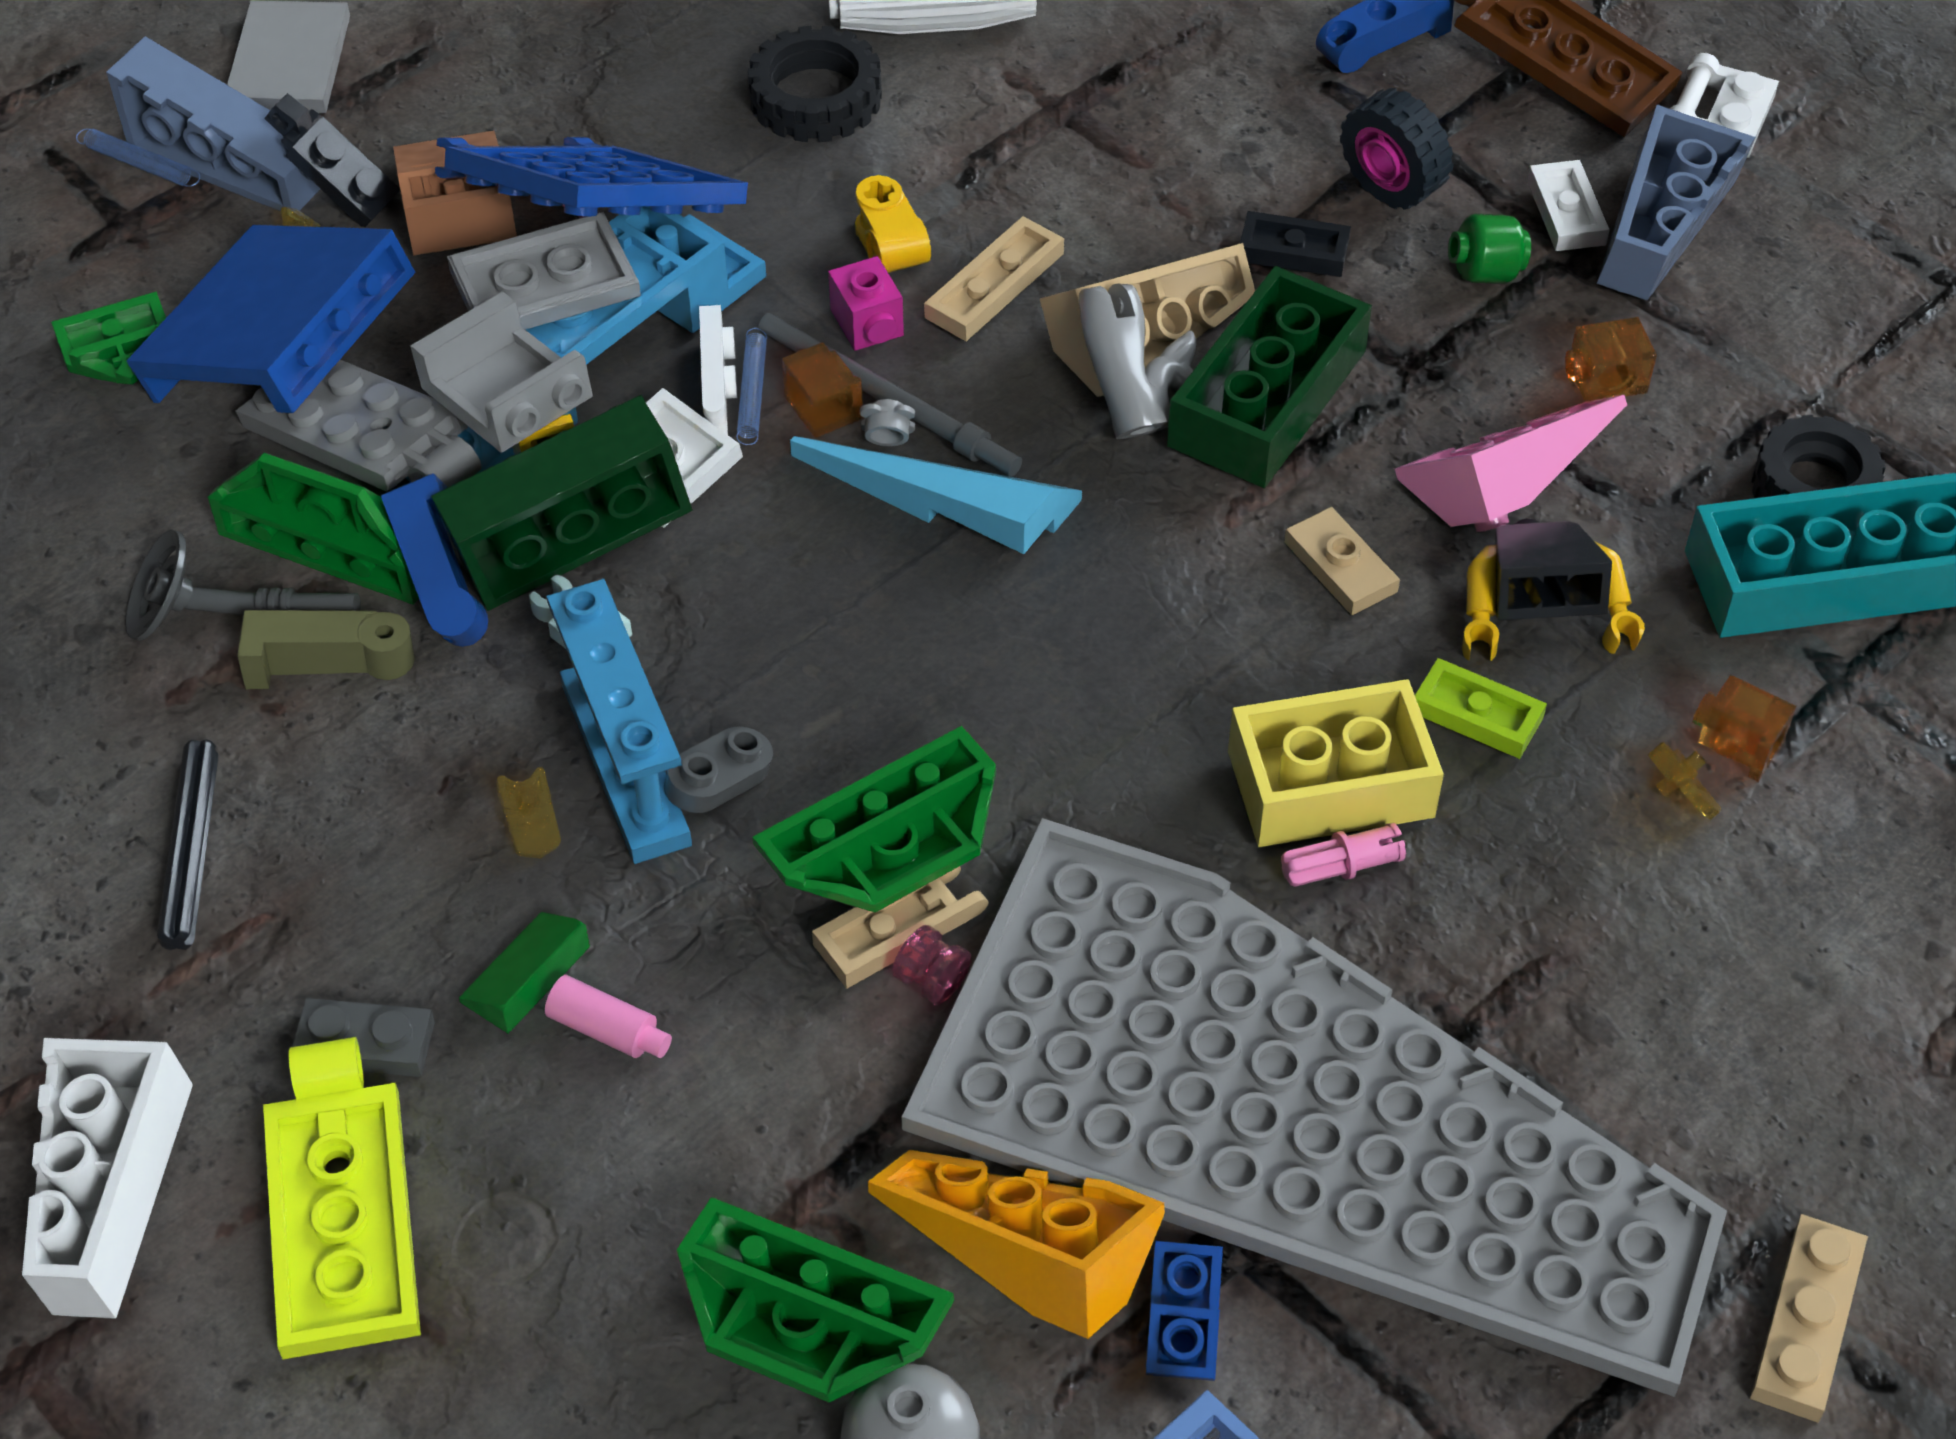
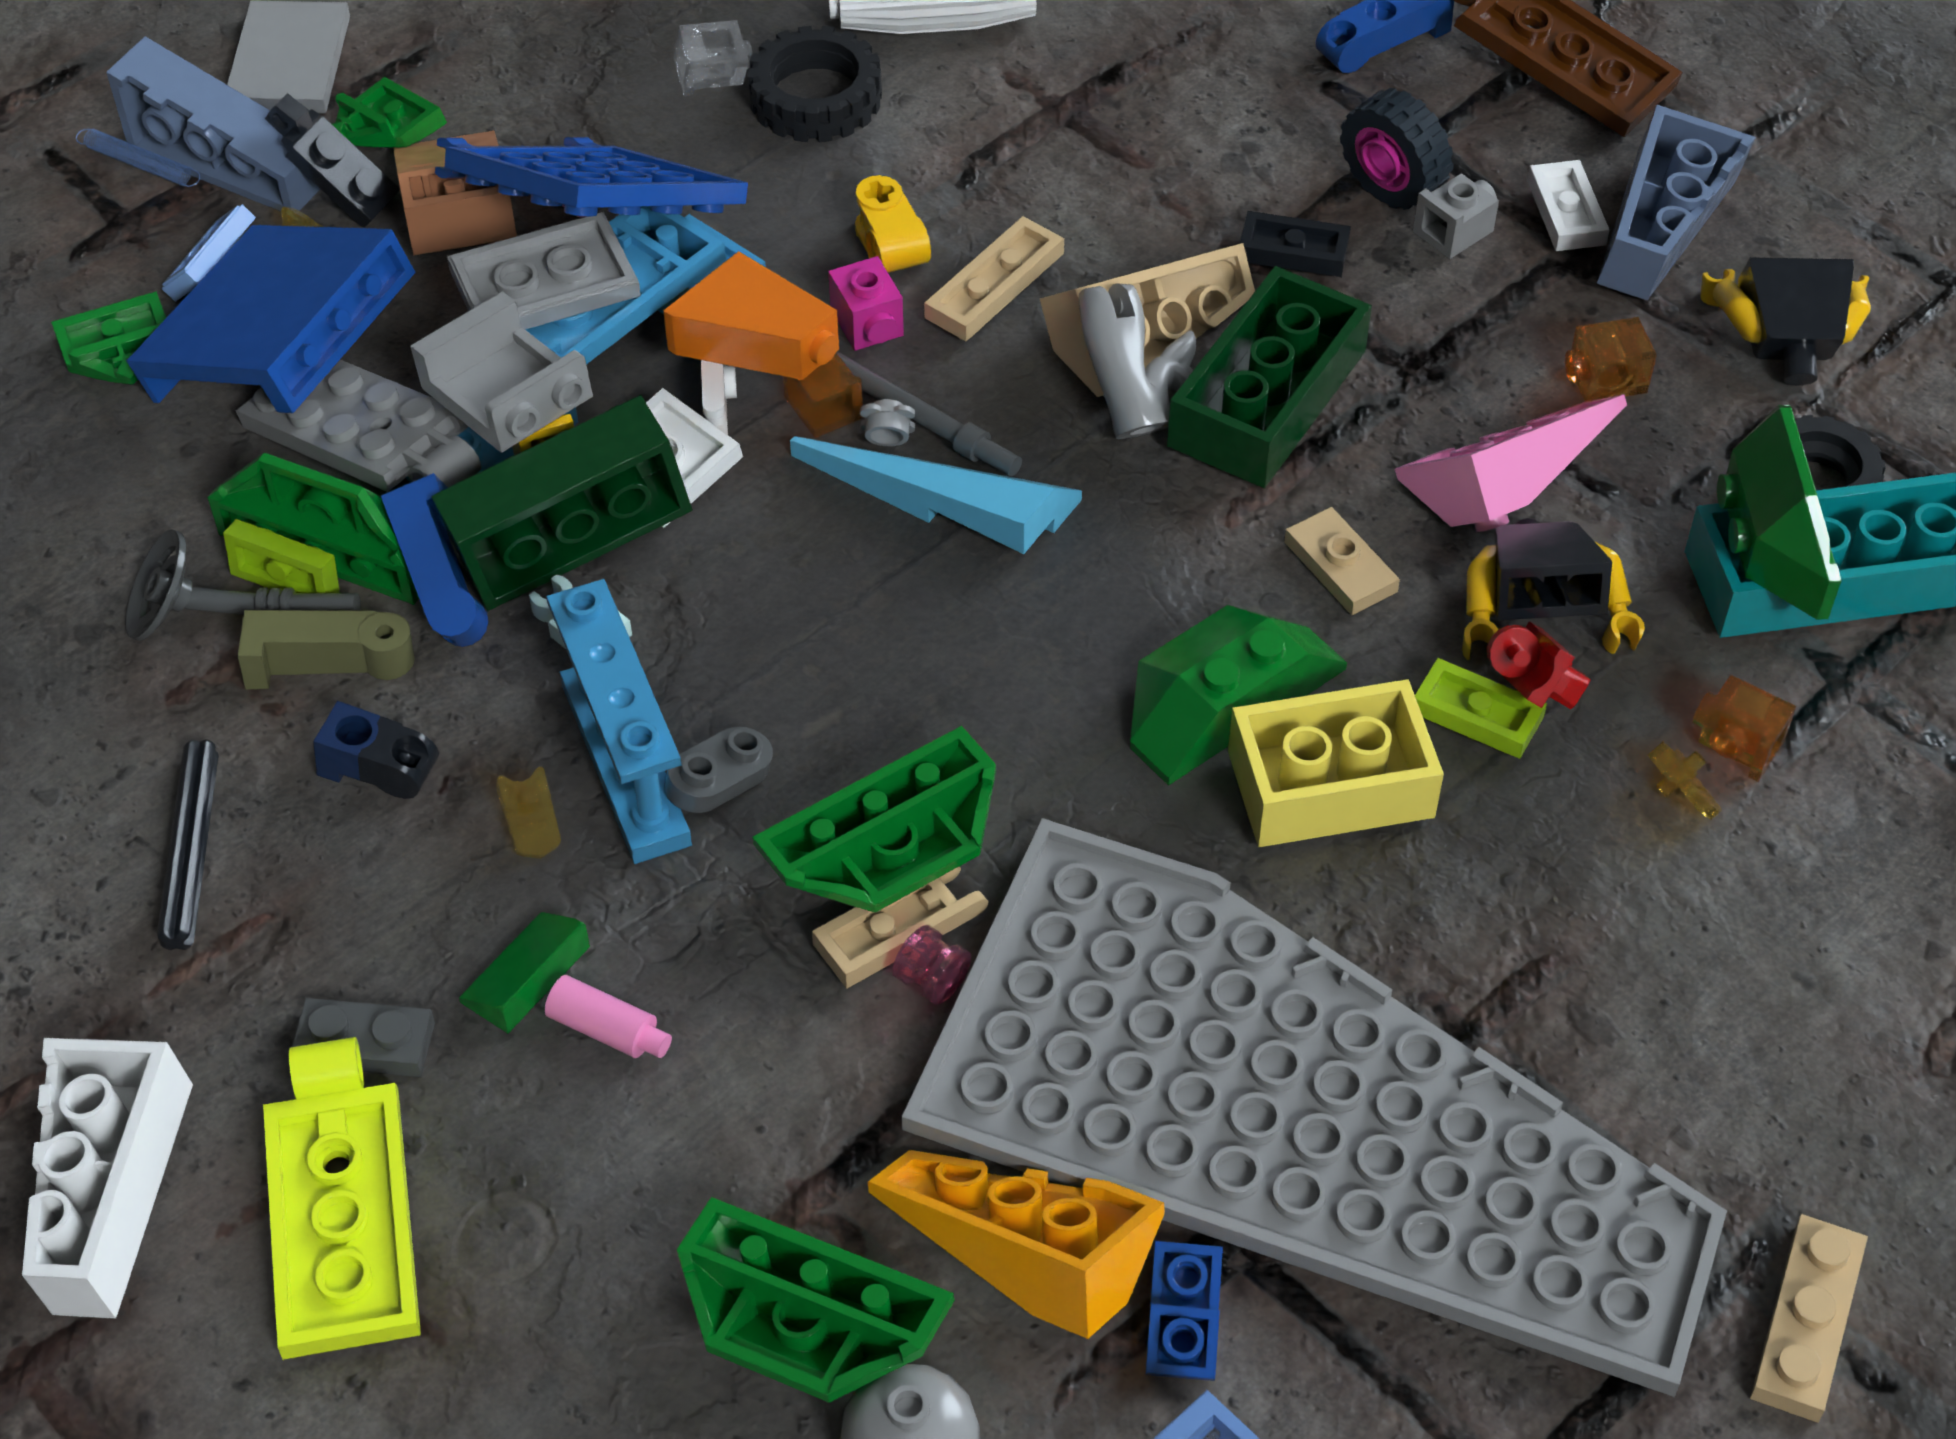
(207, 252): none -> light blue plate
(278, 561): none -> lime plate
(373, 751): none -> leg
(387, 116): none -> green slope
(711, 55): none -> clear brick
(752, 322): none -> orange slope
(760, 374): medium blue piece -> none
(1217, 665): none -> green wedge
(1343, 855): bright pink axle -> none
(1467, 209): none -> light grey brick
(1490, 248): green head -> none
(1536, 665): none -> red hips
(1742, 95): white plate -> none
(1779, 517): none -> green wedge
(1792, 309): none -> black torso

